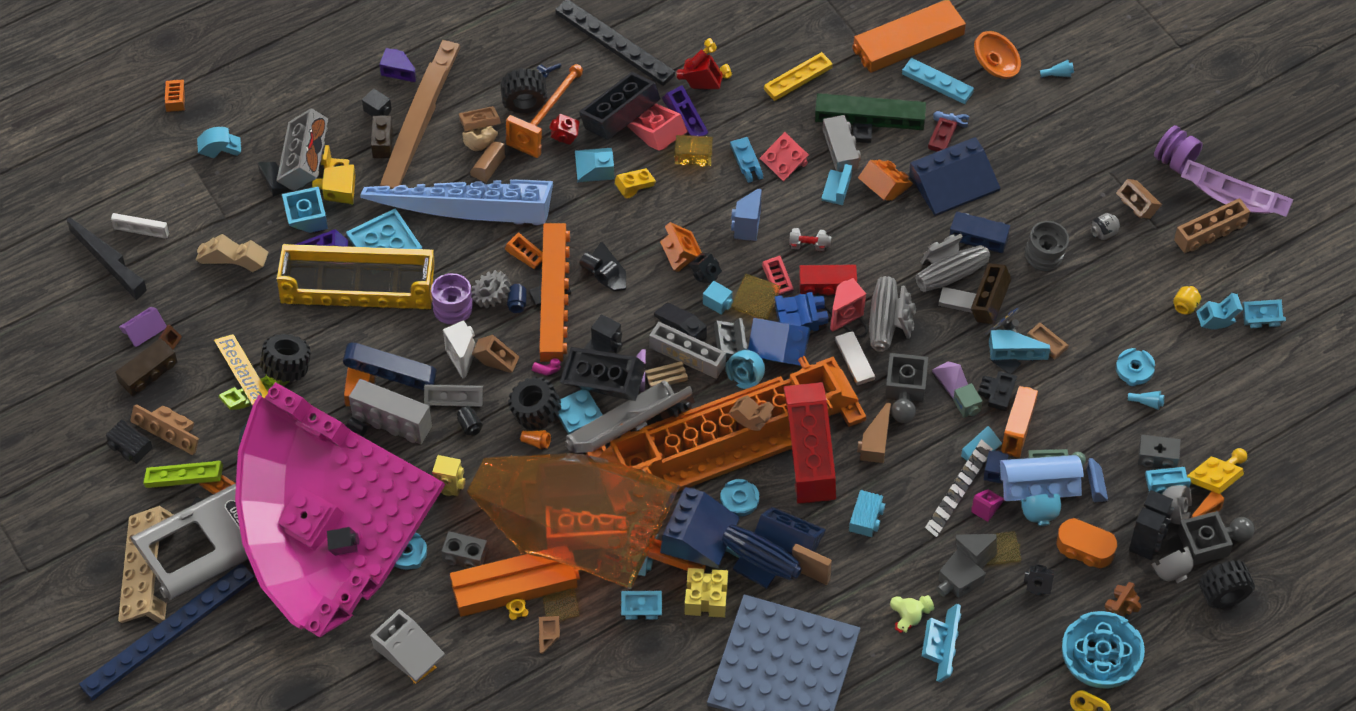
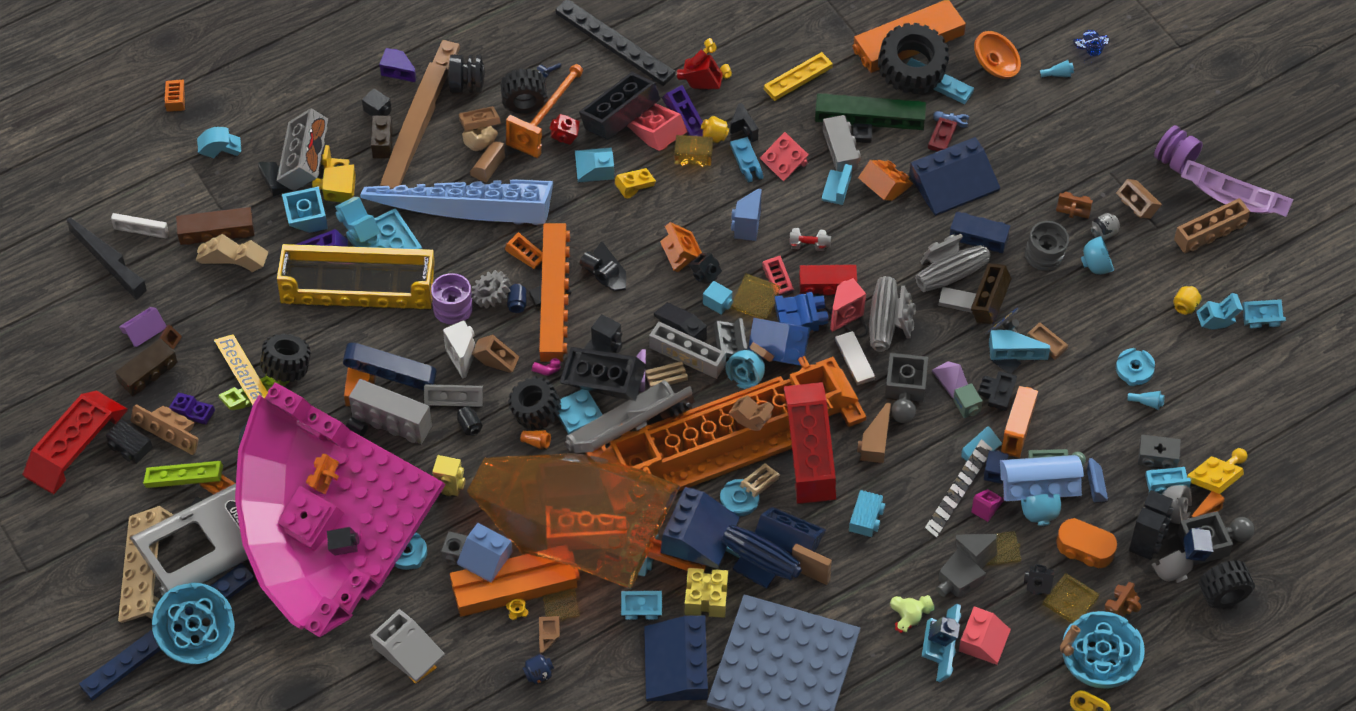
(69, 438): none -> red slope
(191, 408): none -> dark purple slope
(206, 603): none -> medium azure brick
(209, 225): none -> reddish brown brick
(323, 474): none -> orange hips
(356, 220): none -> medium azure brick
(466, 73): none -> black wheel
(485, 552): none -> medium blue slope
(538, 669): none -> dark blue head
(676, 659): none -> dark blue slope
(715, 128): none -> yellow head
(744, 122): none -> black slope
(761, 487): none -> tan tile
(762, 352): none -> medium nougat tile
(919, 39): none -> black tyre
(944, 626): none -> dark blue brick
(984, 636): none -> coral slope
(1066, 645): none -> medium nougat arm
(1070, 598): none -> clear yellow tile
(1074, 205): none -> dark orange hips
(1092, 42): none -> clear blue plate
(1097, 257): none -> medium azure cylinder
(1198, 544): none -> dark blue brick

